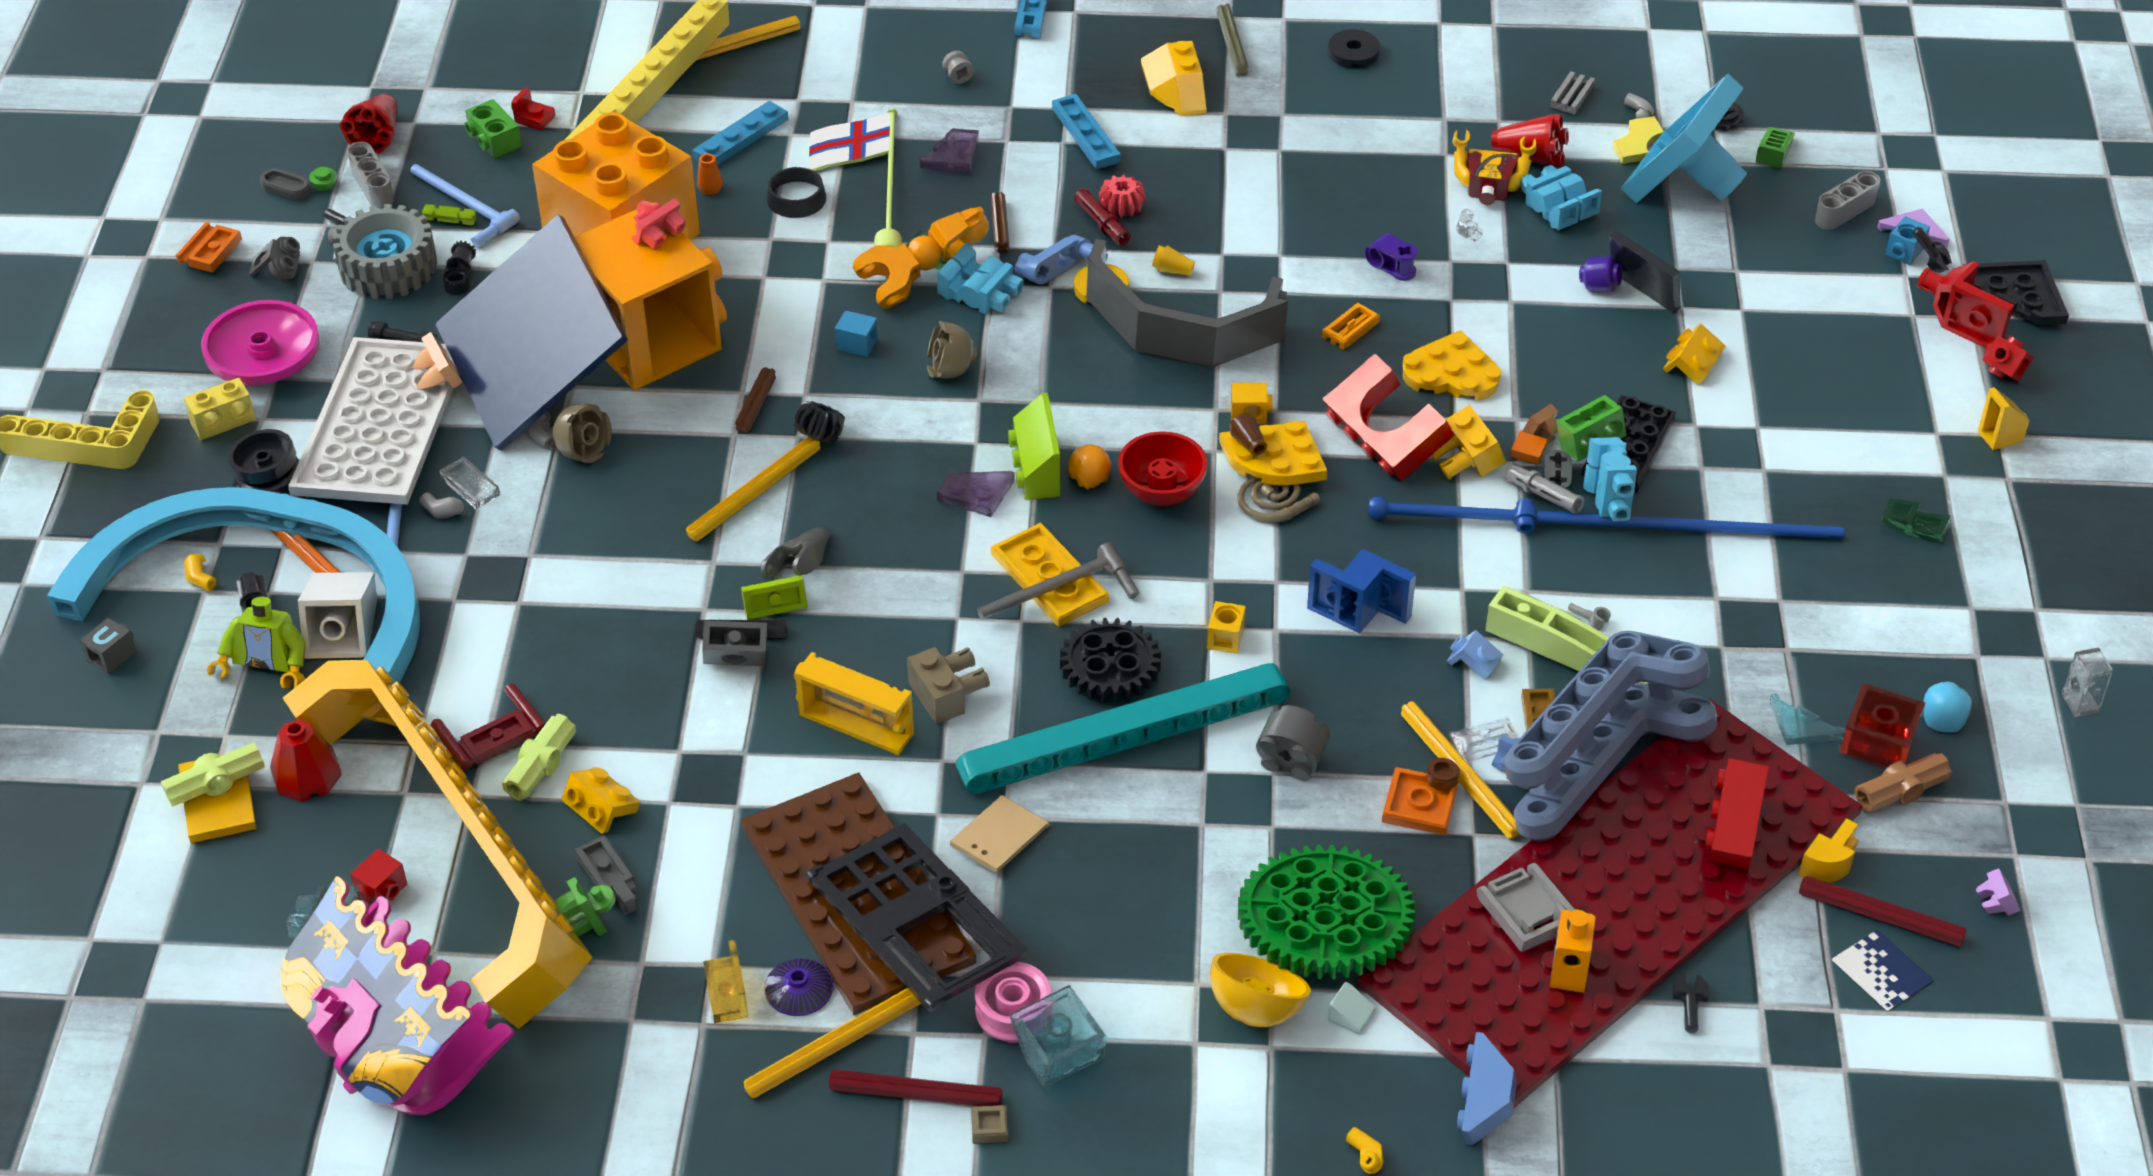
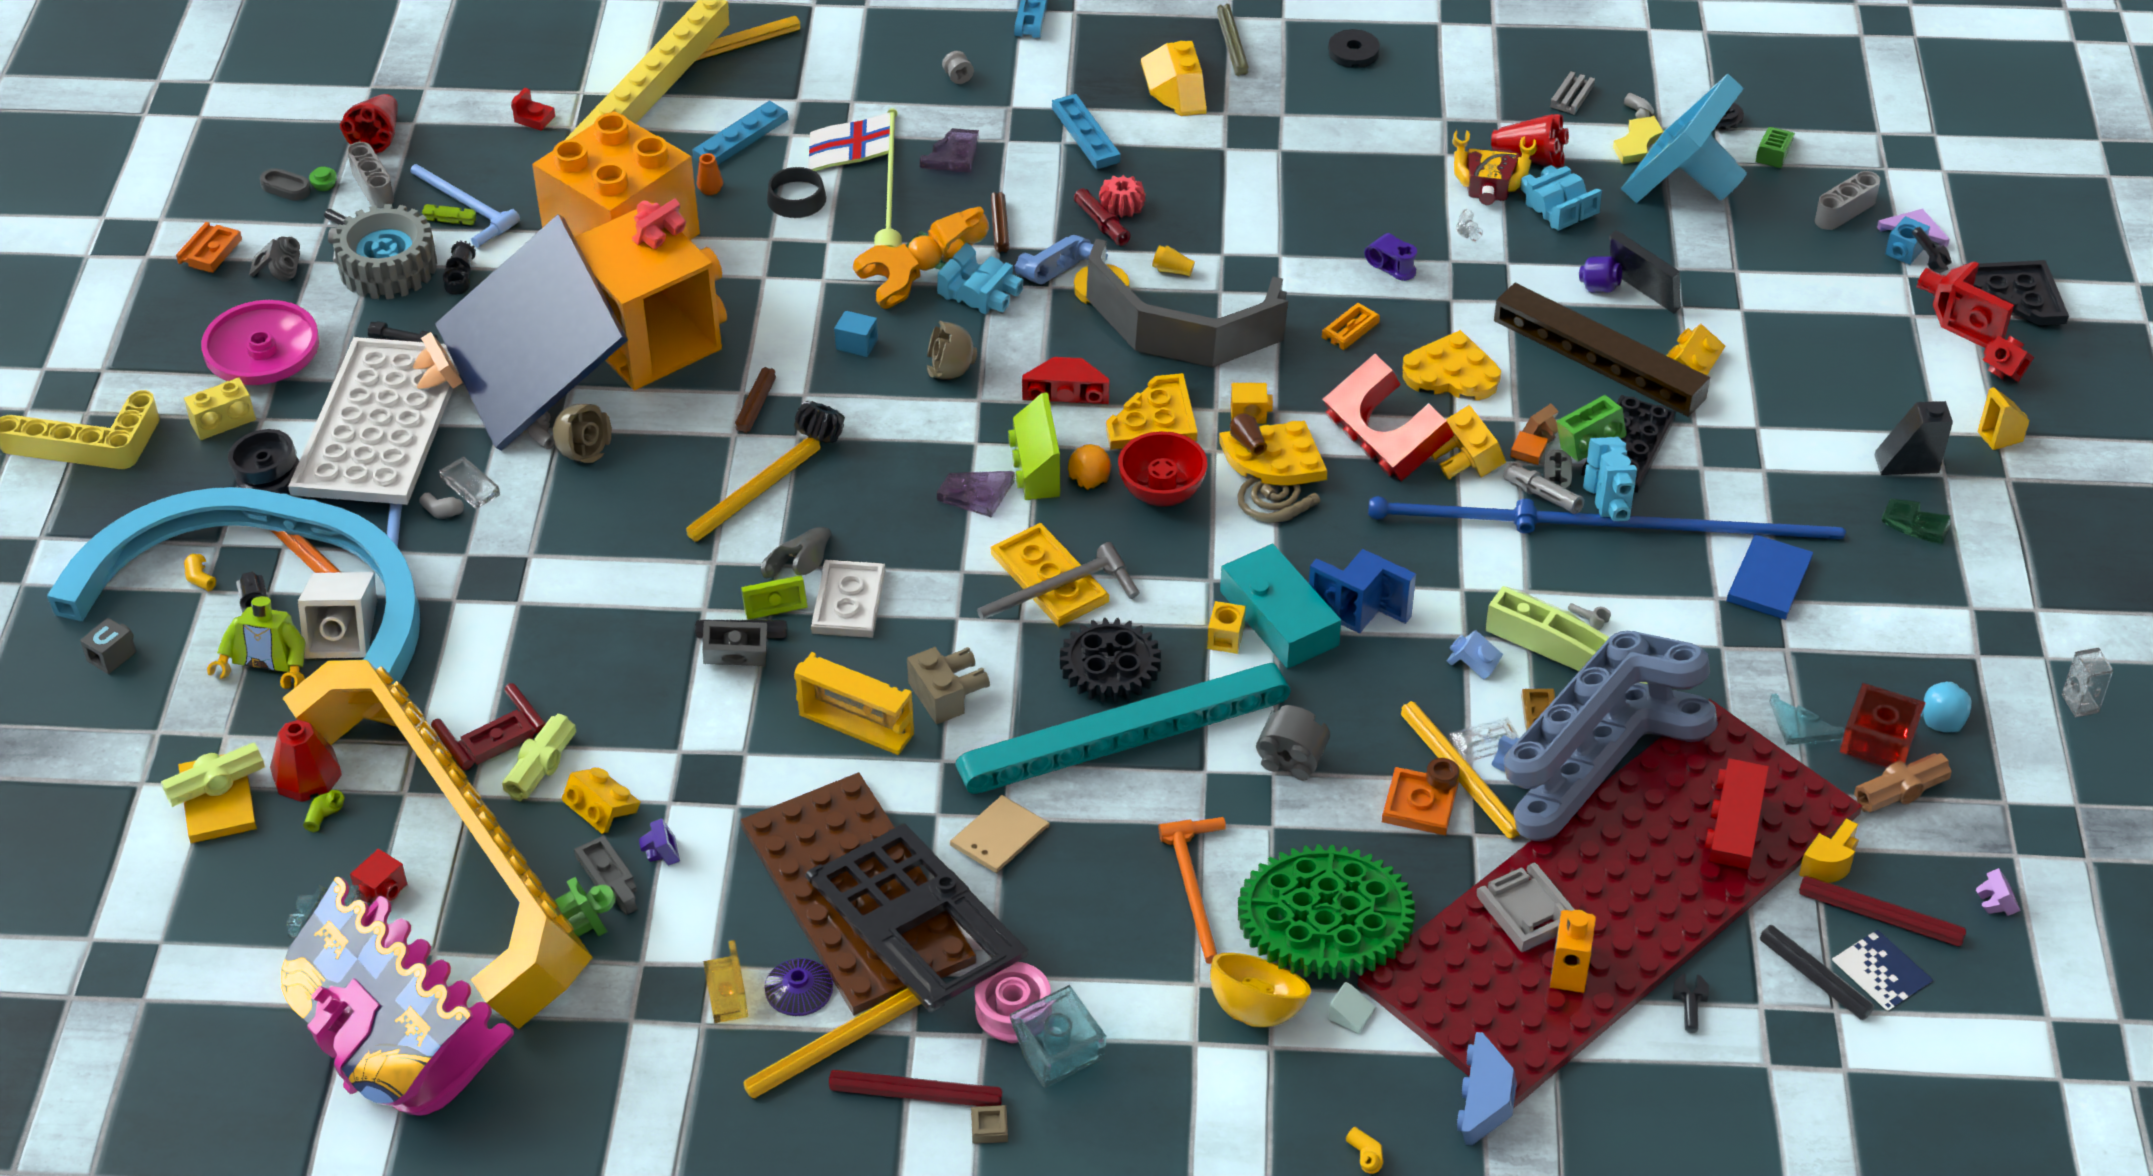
(322, 807): none -> lime arm
(493, 128): bright green brick -> none
(660, 843): none -> dark purple tile
(848, 598): none -> white tile
(1066, 381): none -> red slope
(1158, 408): none -> yellow plate
(1178, 834): none -> orange bar
(1280, 605): none -> teal brick
(1602, 349): none -> dark brown brick
(1770, 576): none -> blue tile
(1817, 972): none -> black axle
(1917, 441): none -> black slope

